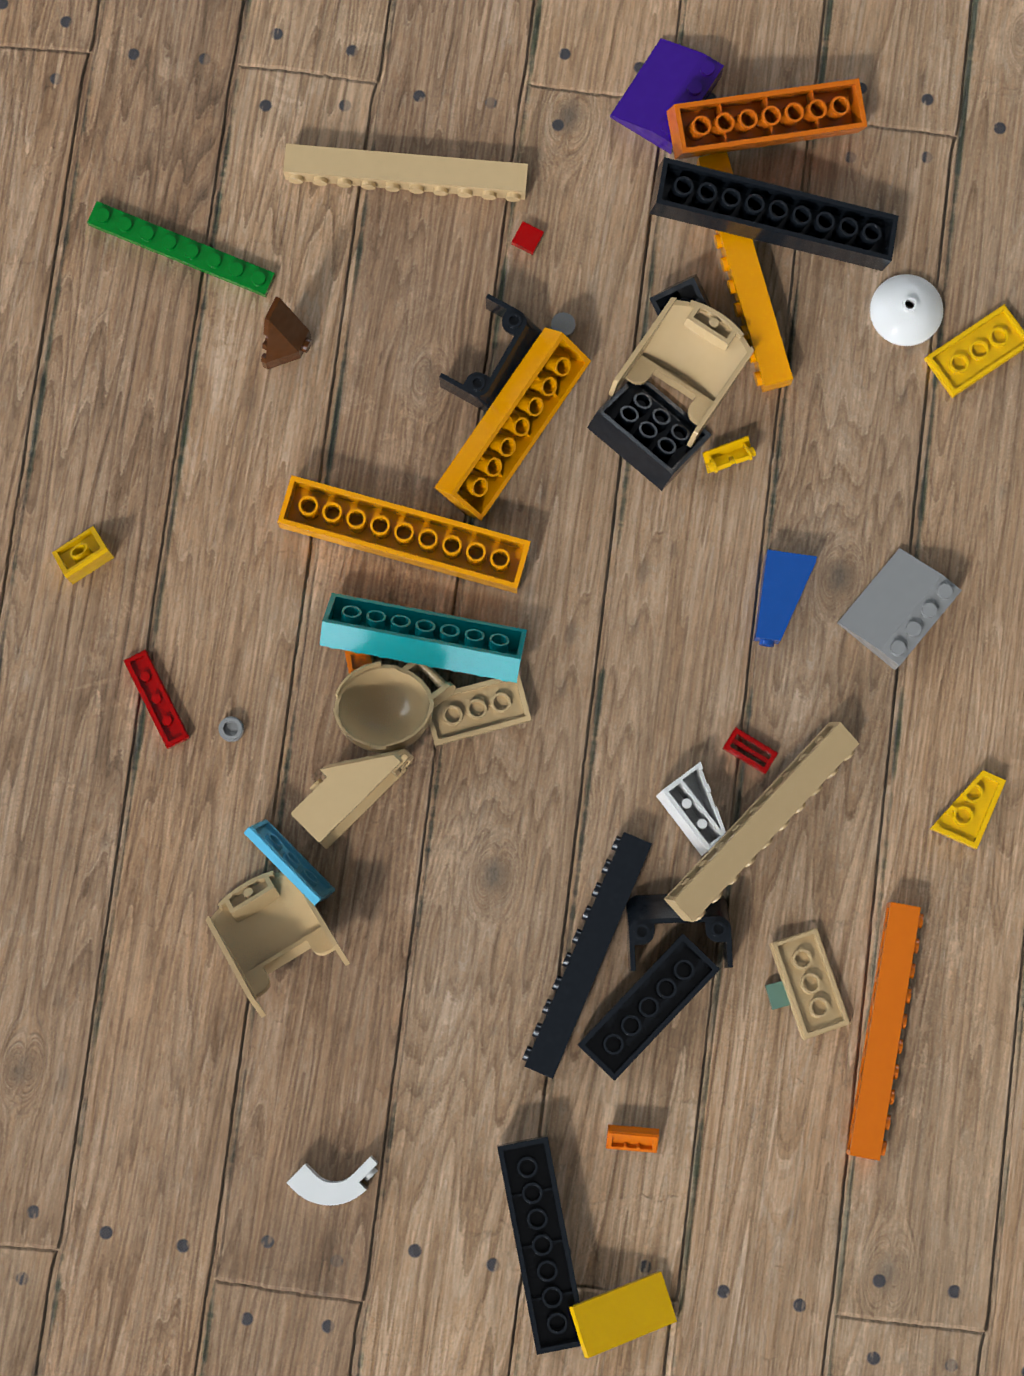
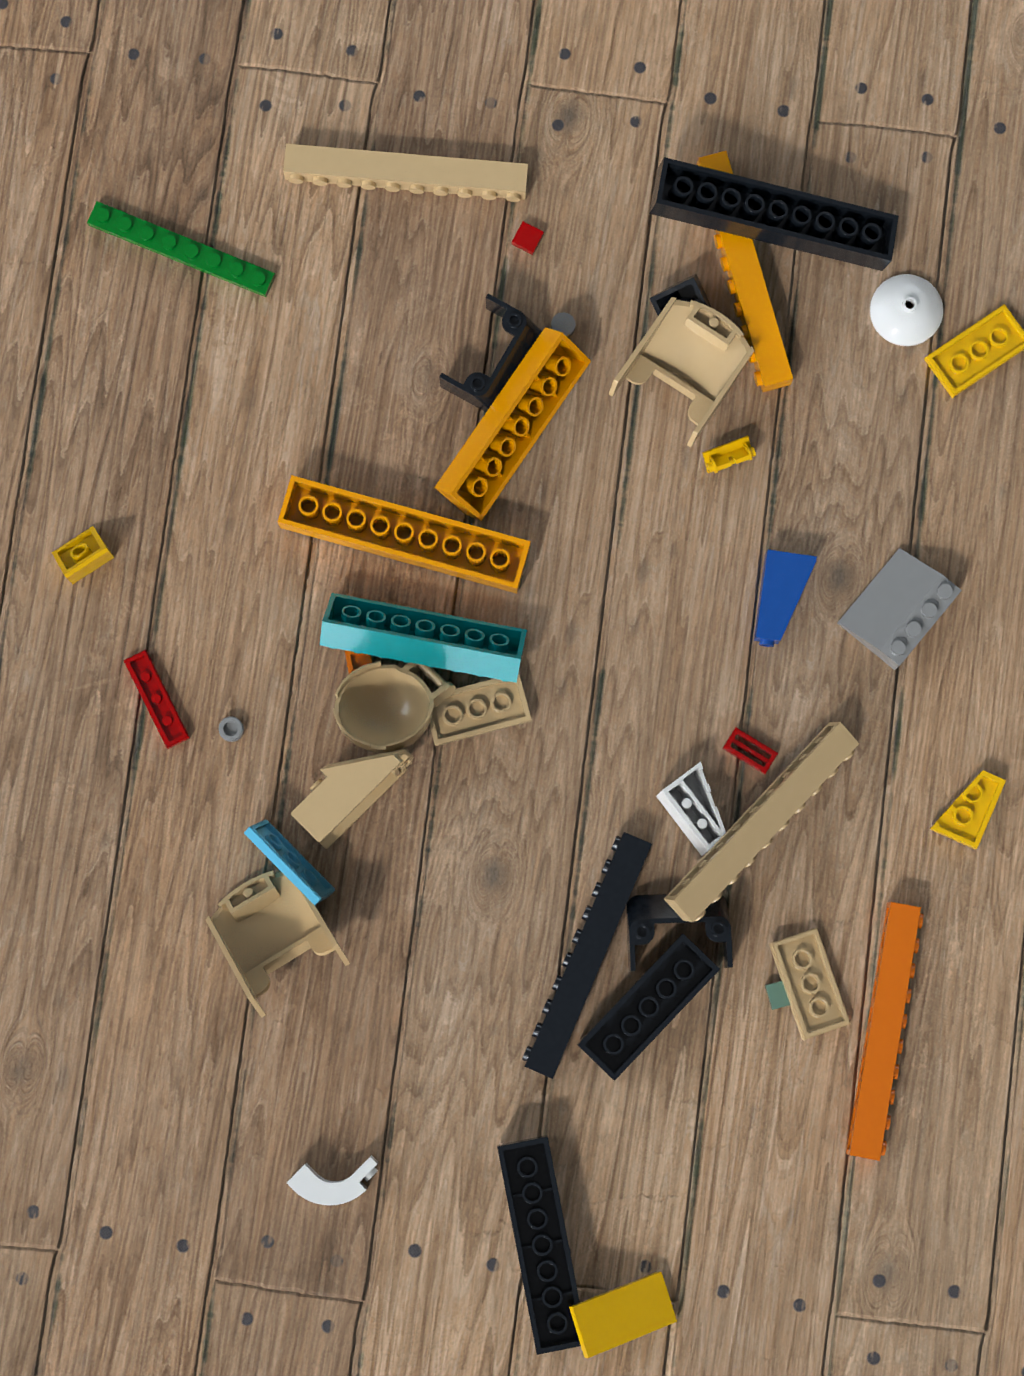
(285, 336): reddish brown wedge -> none
(632, 1138): orange plate -> none
(647, 432): black slope -> none
(667, 78): dark purple slope -> none
(766, 118): orange brick -> none

